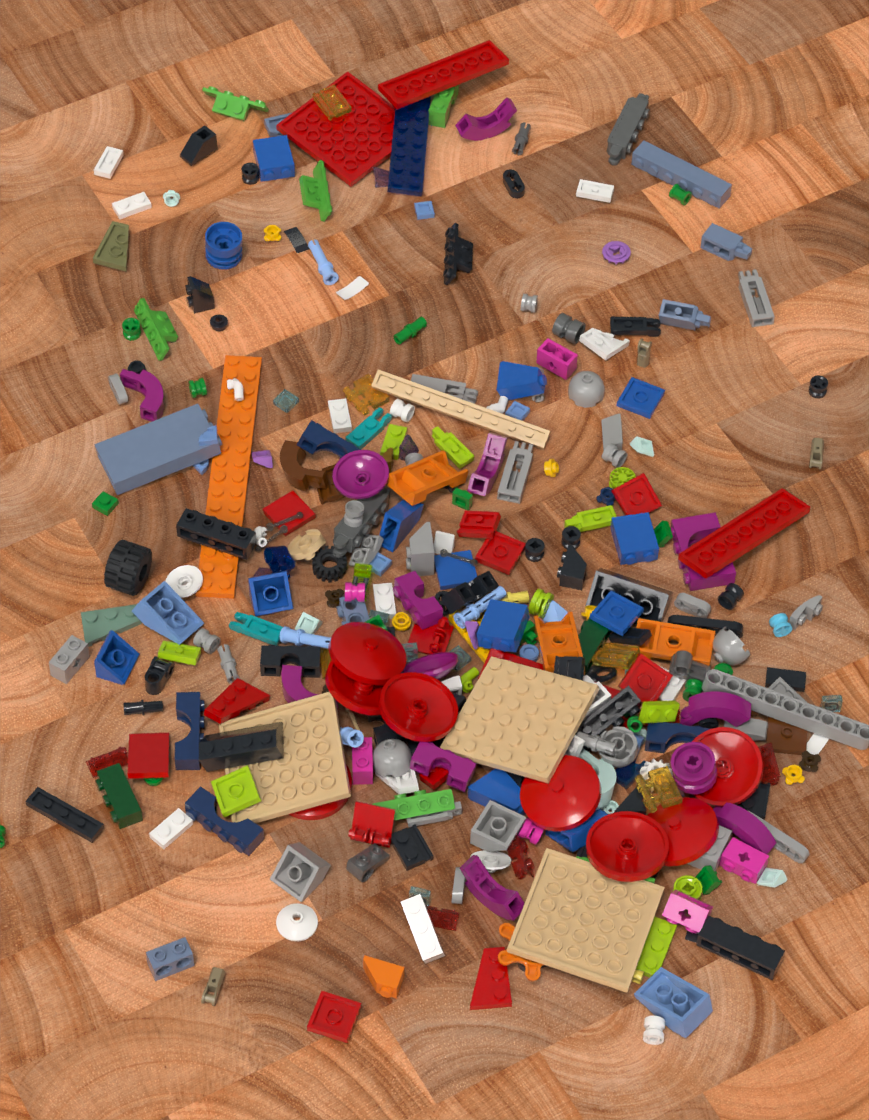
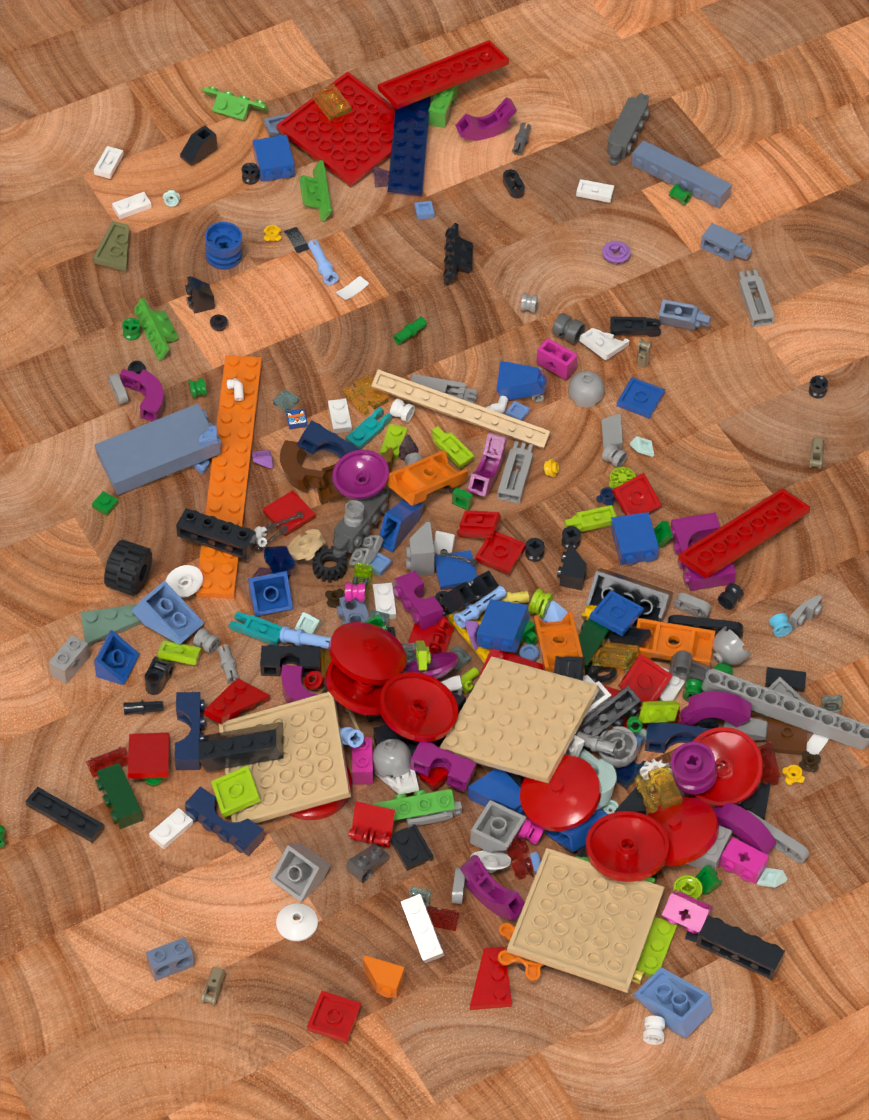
(296, 418): none -> tile
(317, 683): none -> red plate
(401, 617): yellow plate -> none
(422, 655): none -> lime plate
(536, 860): none -> medium blue tile

